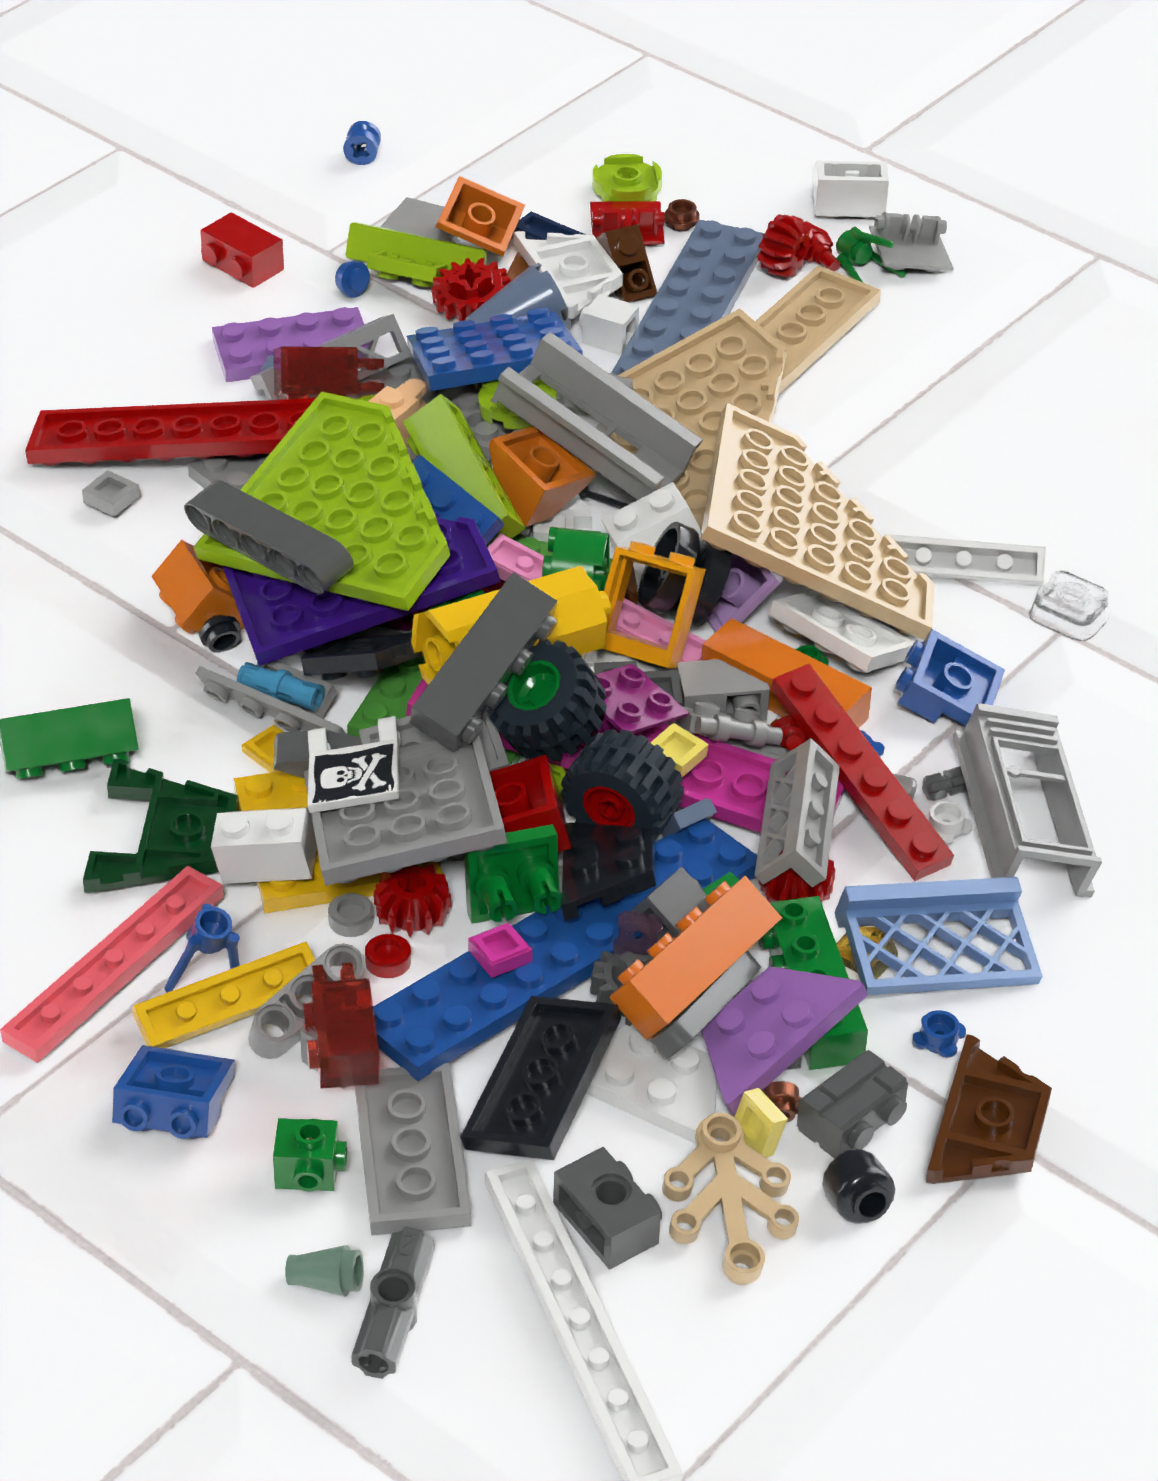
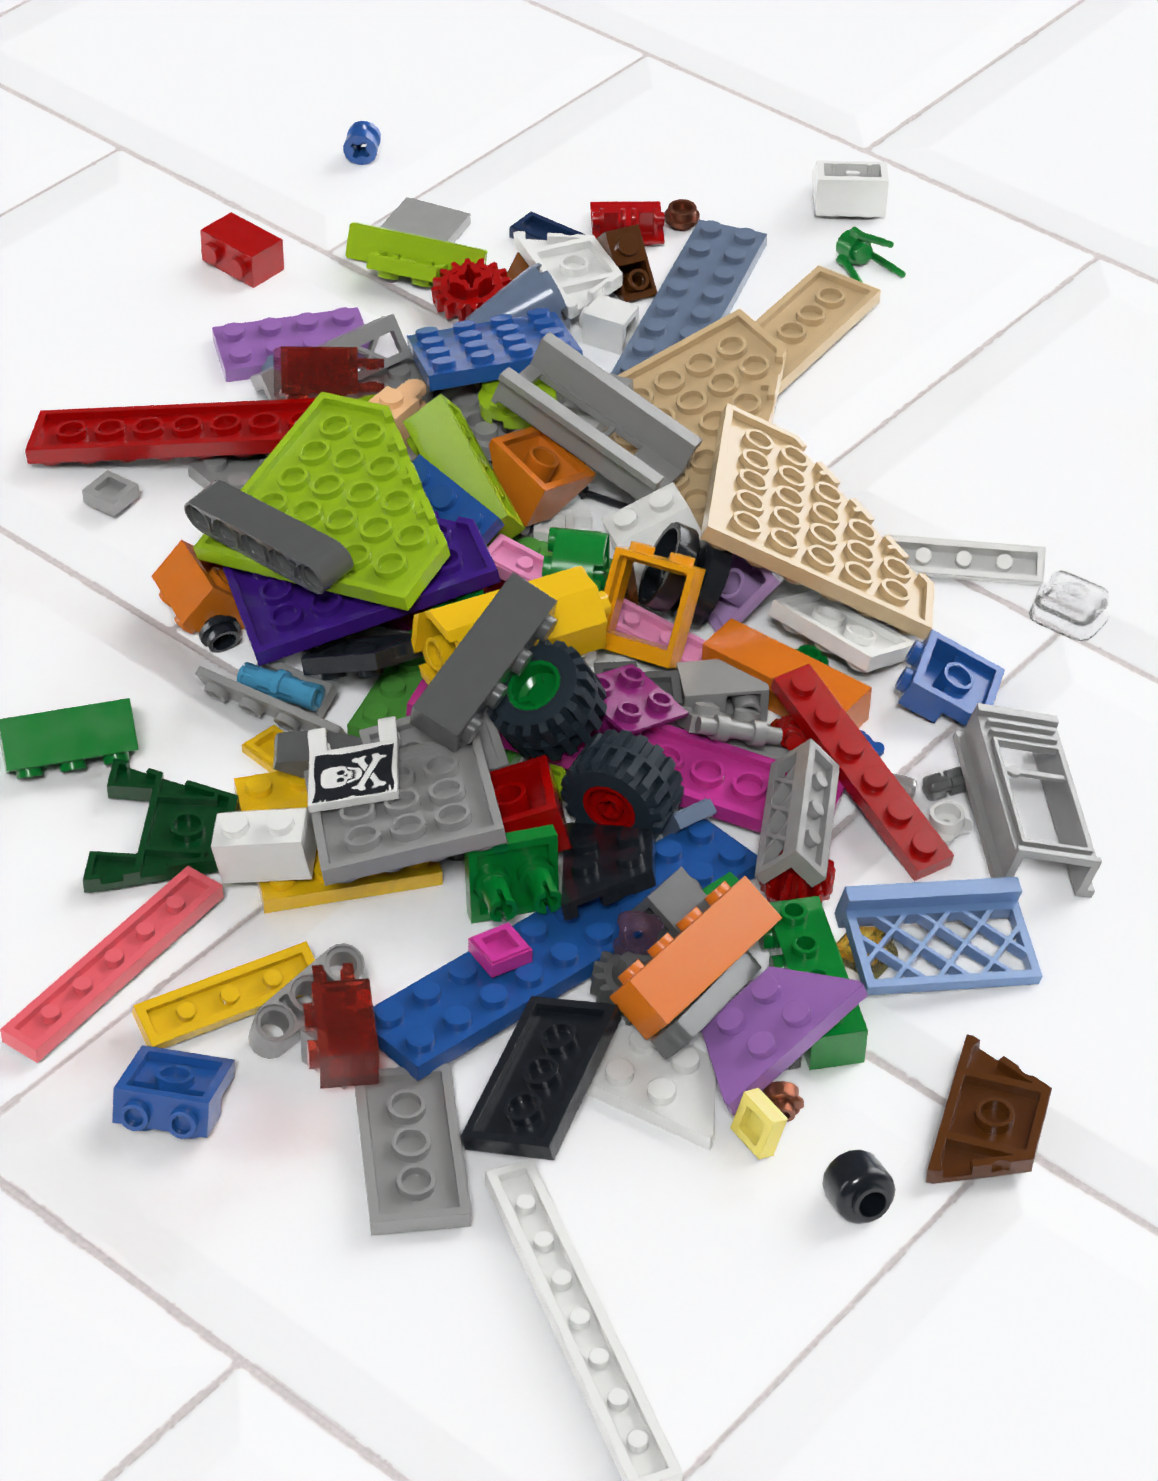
(209, 935): blue plant -> none
(308, 1154): green brick -> none
(327, 1270): sand green cone -> none
(351, 915): light grey tile -> none
(352, 278): blue plate -> none
(387, 956): red tile -> none
(393, 1303): dark grey piece -> none
(412, 899): red gear -> none
(480, 216): orange slope -> none
(607, 1207): dark grey brick -> none
(627, 179): lime plate -> none
(682, 747): light yellow plate -> none
(731, 1191): tan plant -> none
(785, 245): red gear -> none
(821, 249): red piece -> none
(853, 1105): dark grey brick -> none
(915, 242): light grey hinge -> none
(939, 1033): blue plate -> none

